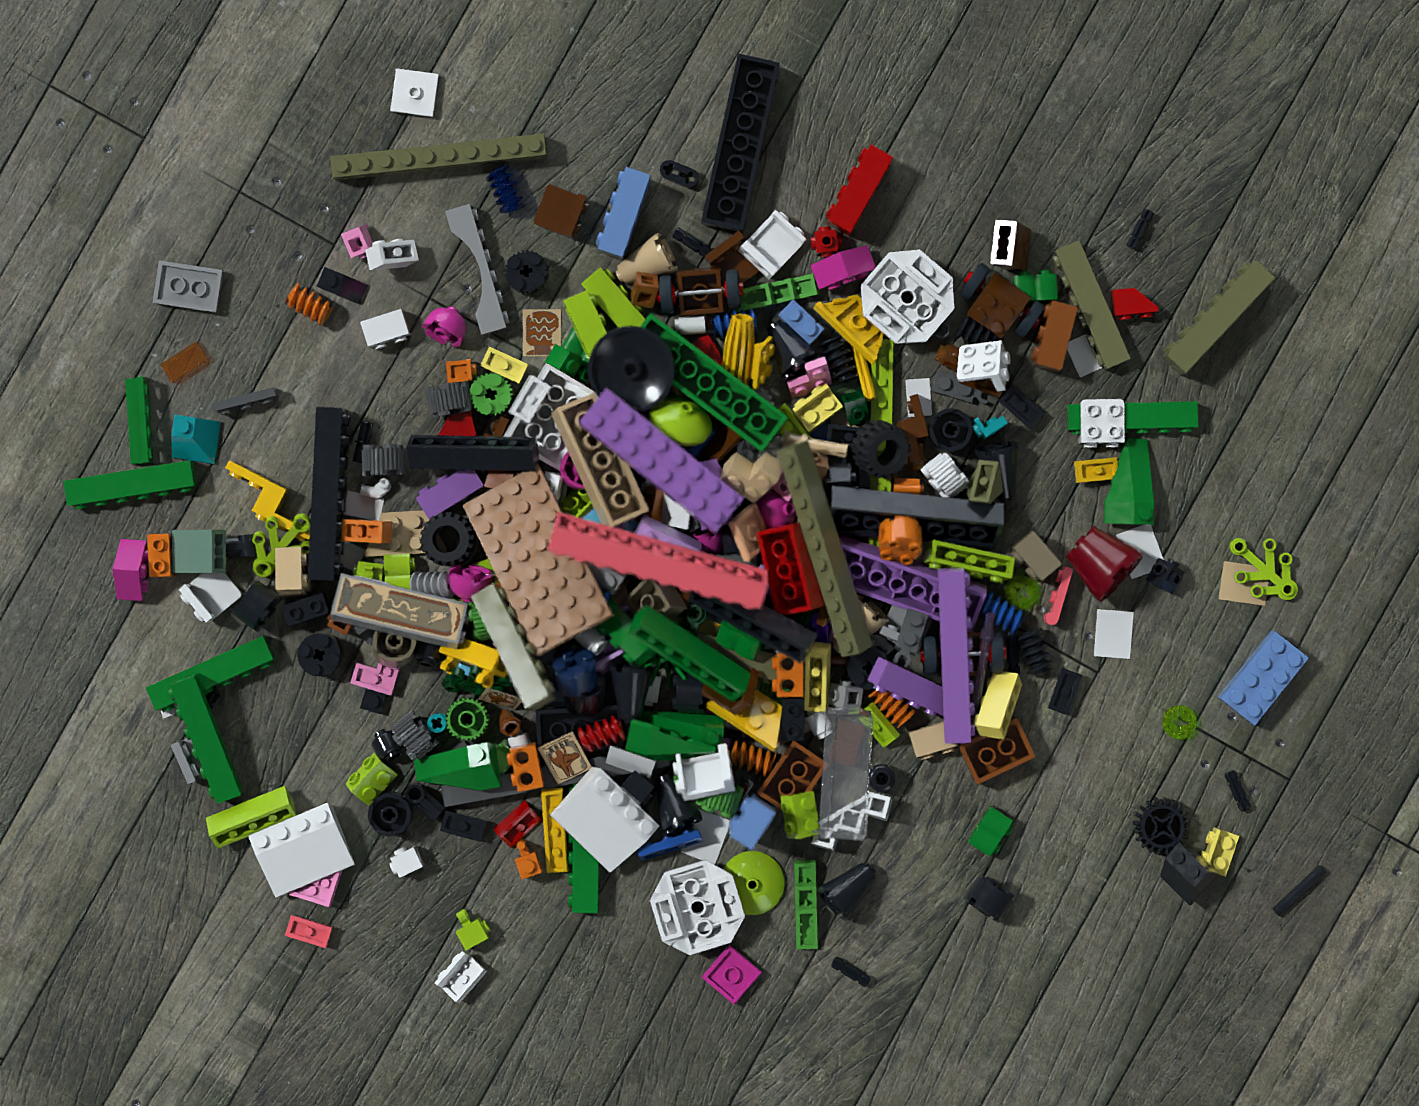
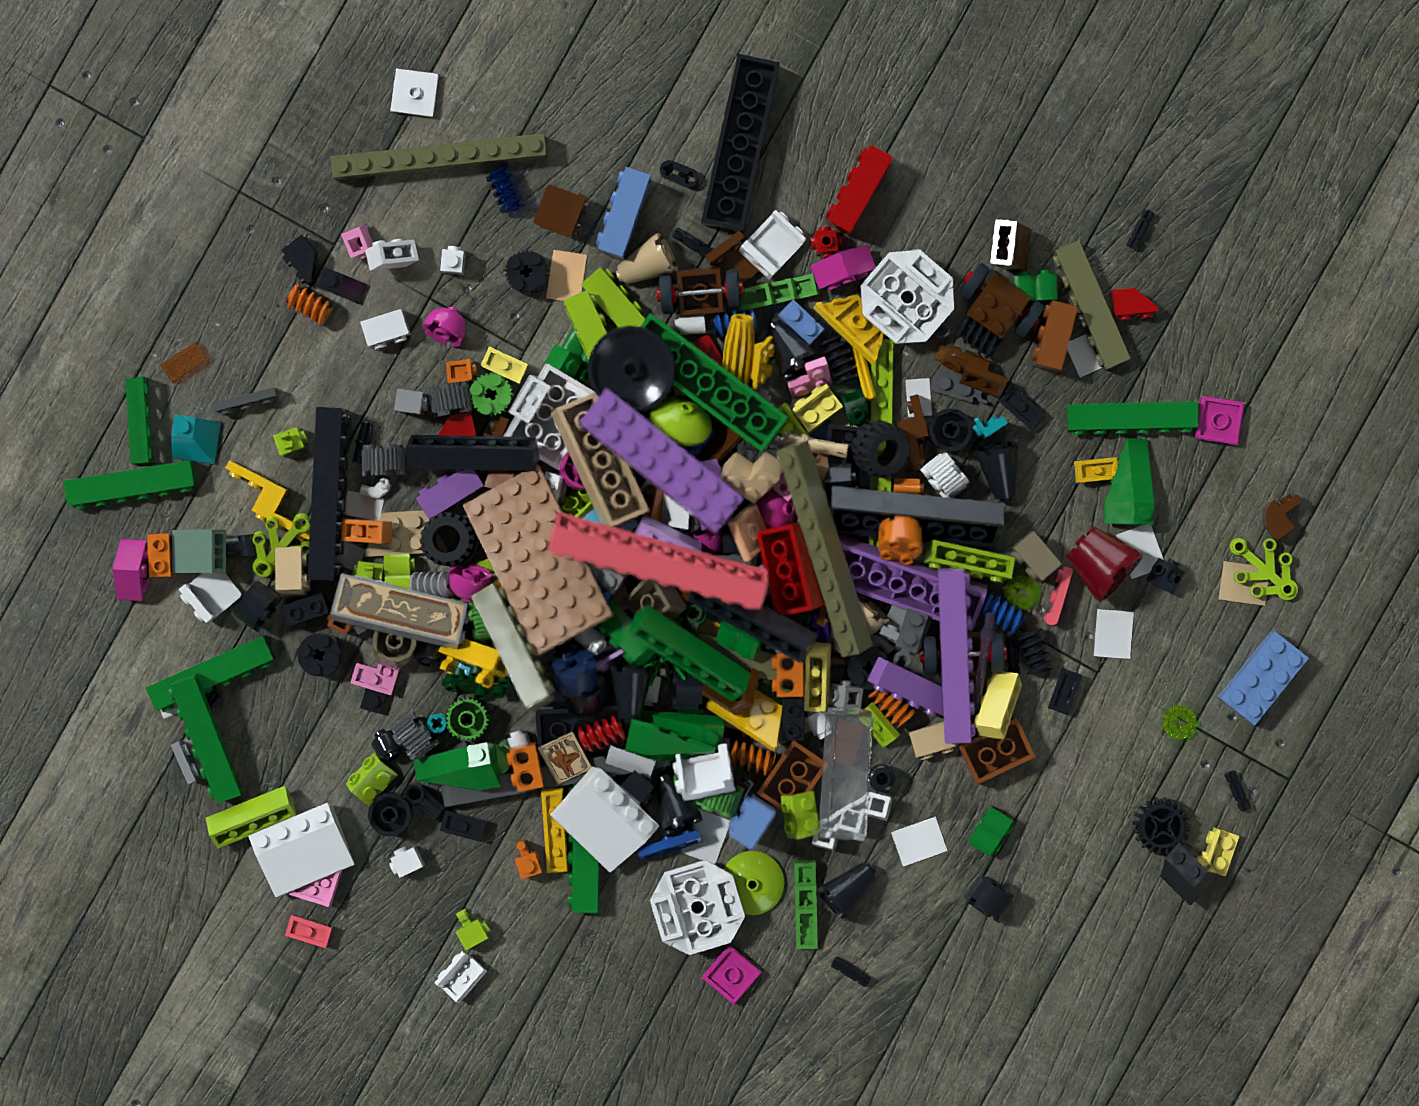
(188, 286): light grey plate -> none
(290, 441): none -> lime brick
(302, 257): none -> black slope
(411, 402): none -> light grey brick
(453, 260): none -> white brick
(489, 312): light grey arch -> none
(500, 698): sticker -> none
(509, 723): dark orange cone -> none
(517, 824): red slope -> none
(541, 331): sticker -> none
(566, 275): none -> light nougat sticker
(644, 289): dark orange brick -> none
(919, 841): none -> white sticker
(984, 362): white bracket -> none
(985, 482): olive slope -> none
(1102, 422): white bracket -> none
(1219, 420): none -> dark pink plate
(1221, 313): olive brick -> none
(1274, 516): none -> reddish brown brick
(1299, 890): black piece -> none

